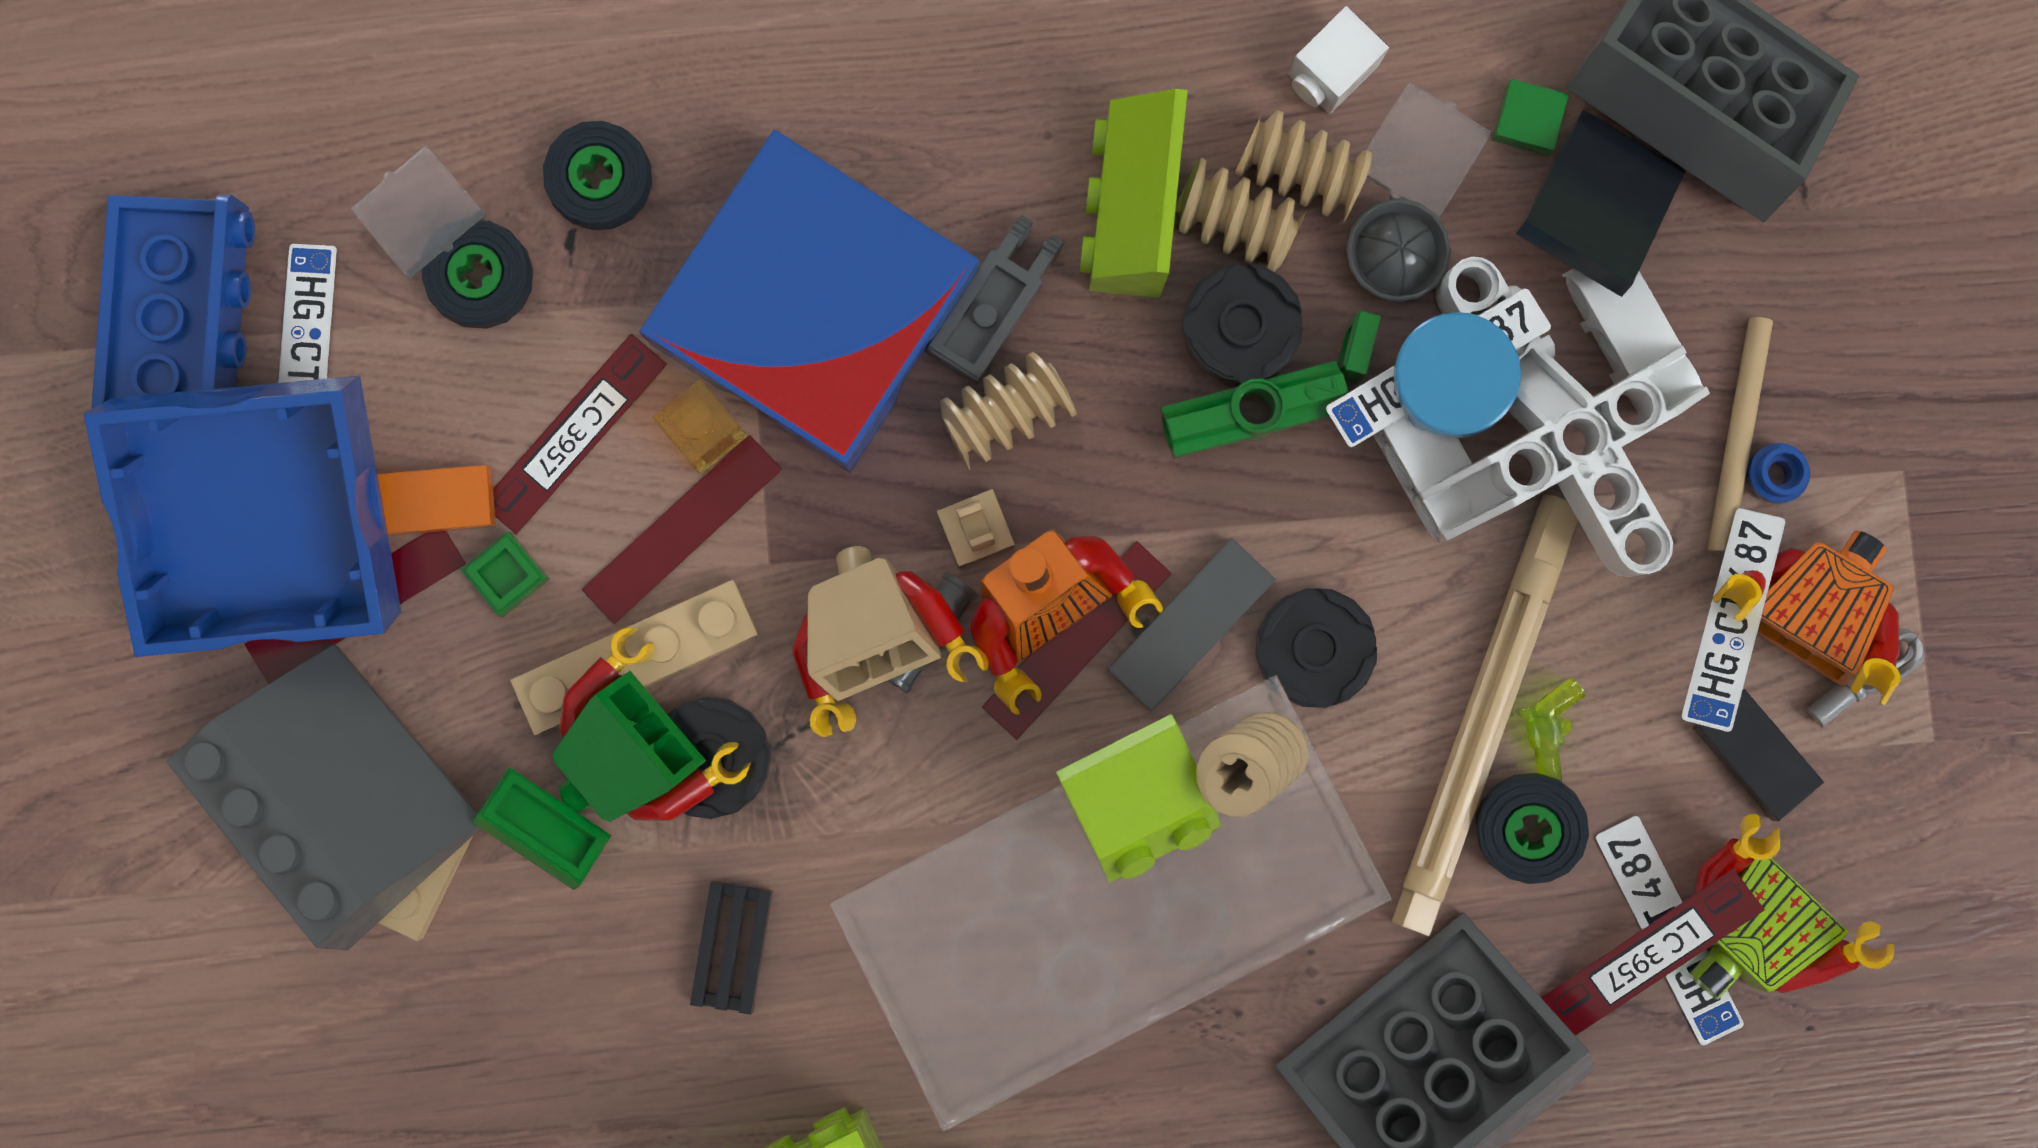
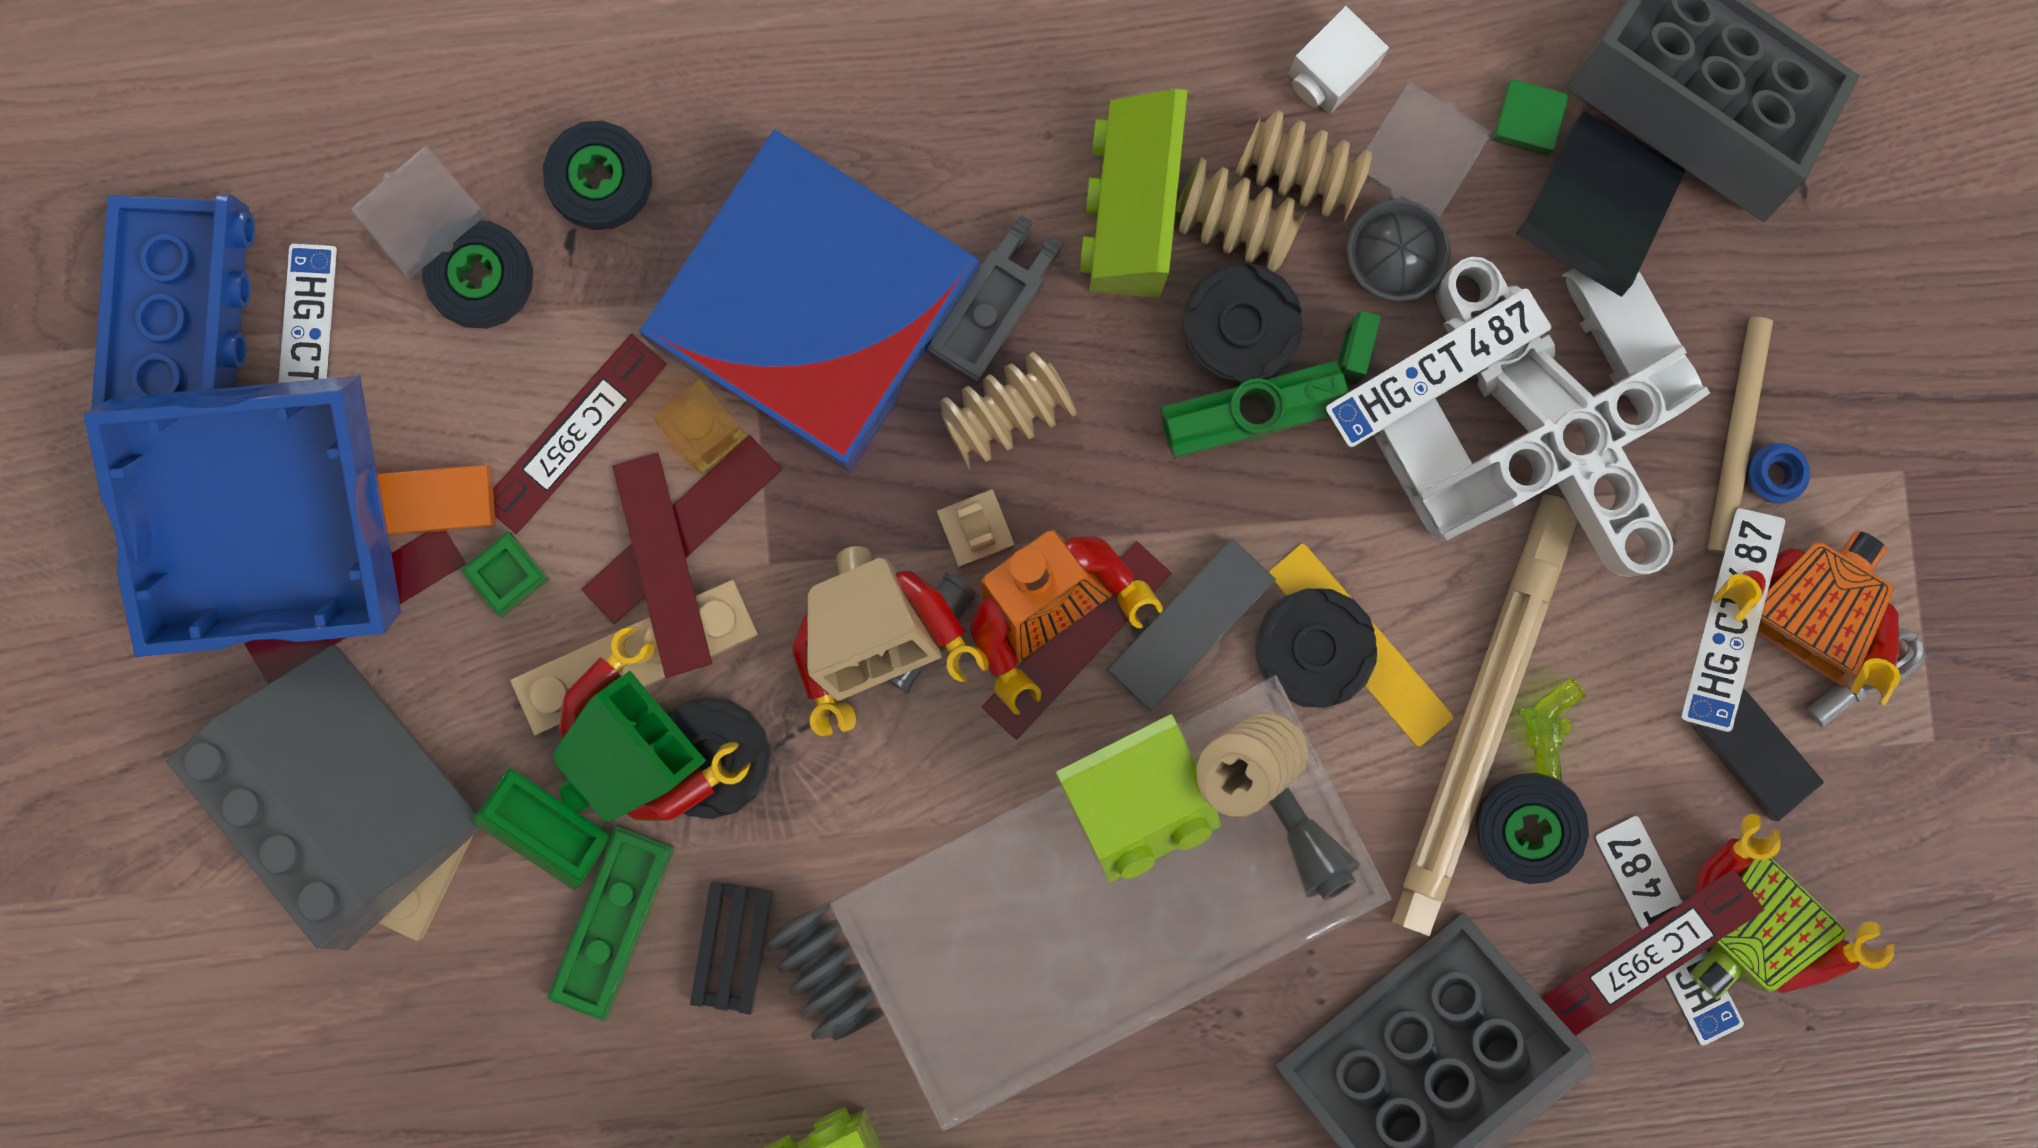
(611, 923): none -> green tile
(662, 565): none -> dark red sticker
(825, 975): none -> dark grey piece
(1319, 858): none -> dark grey cone
(1393, 679): none -> yellow sticker
(1457, 375): dark azure tile -> none

